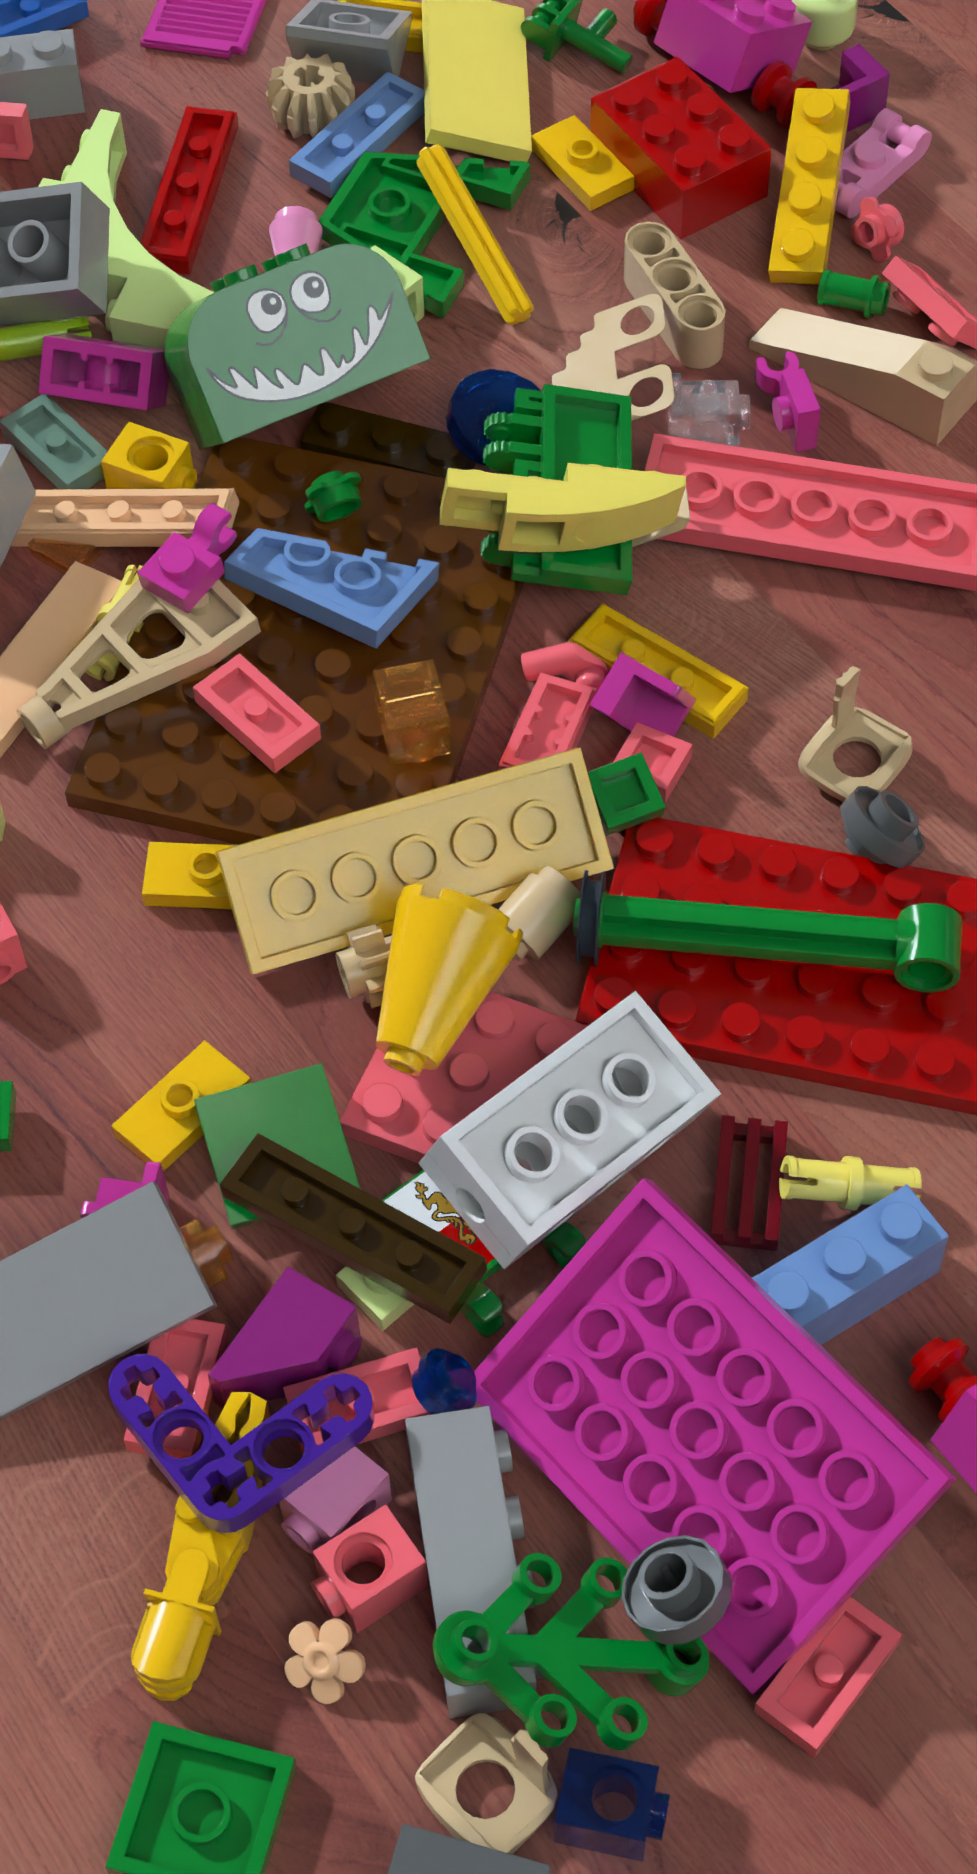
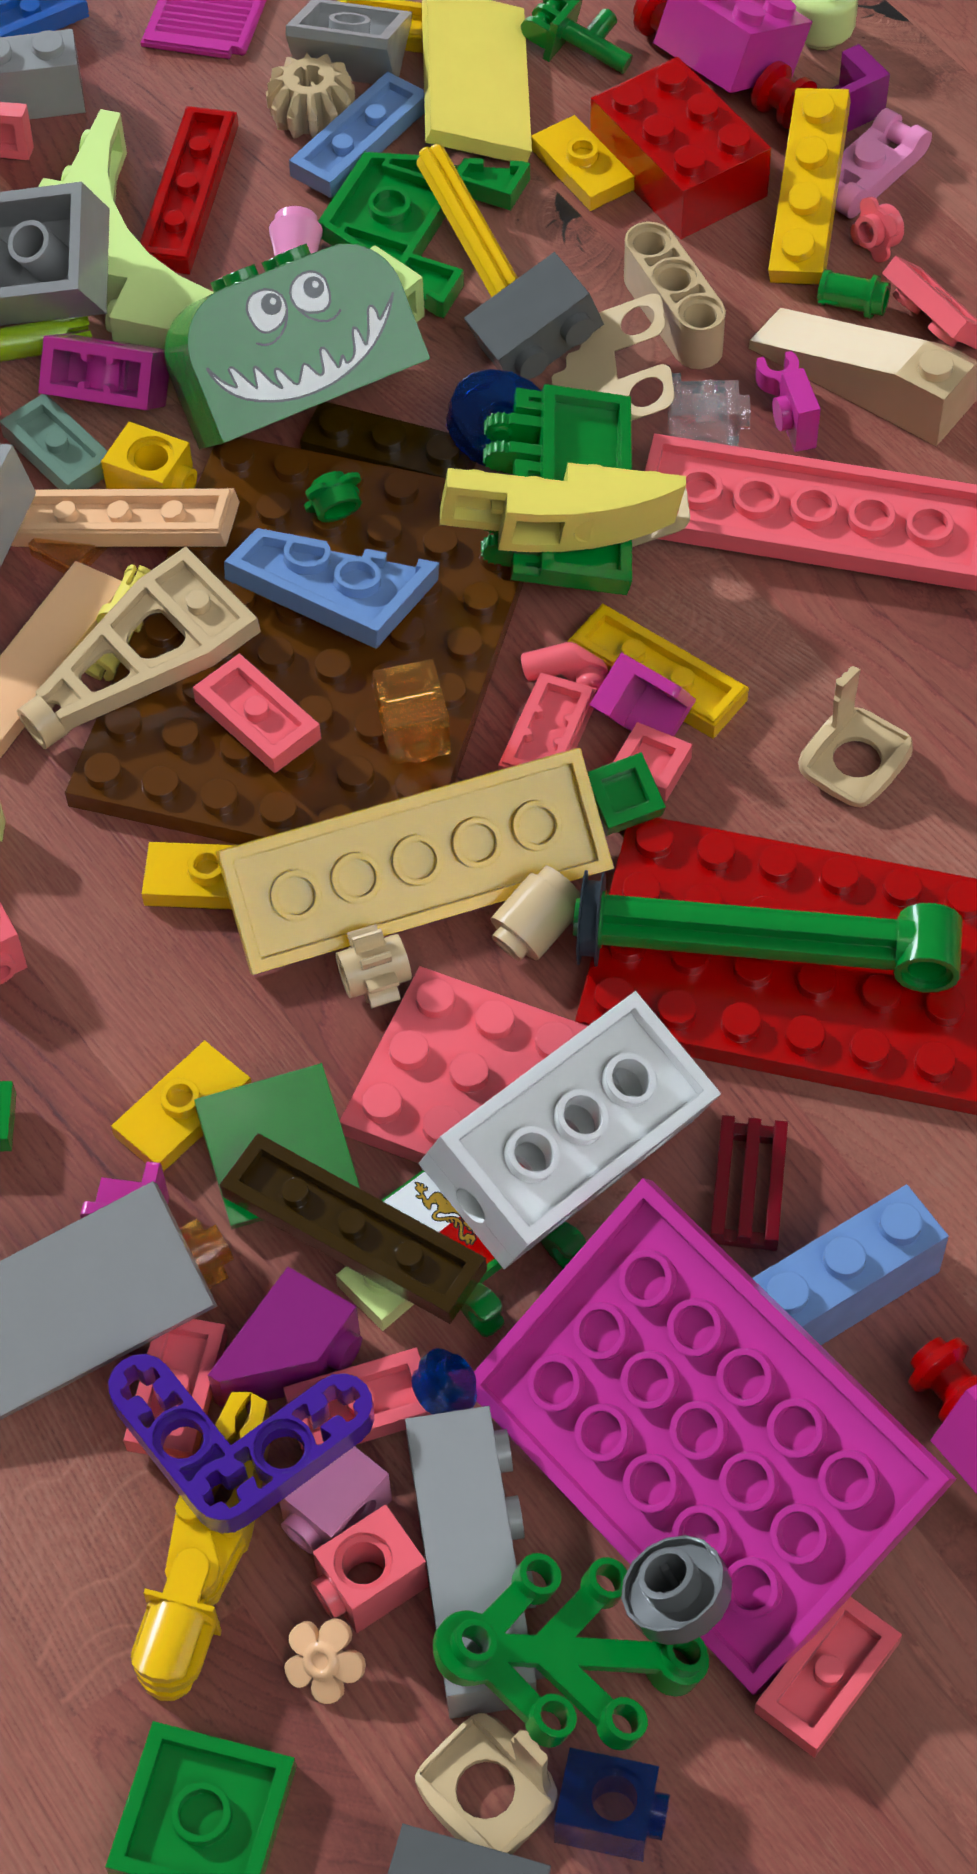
(189, 567): dark pink plate -> none
(438, 974): yellow cone -> none
(535, 319): none -> dark grey brick
(844, 1182): light yellow pin -> none
(881, 827): dark grey plate -> none

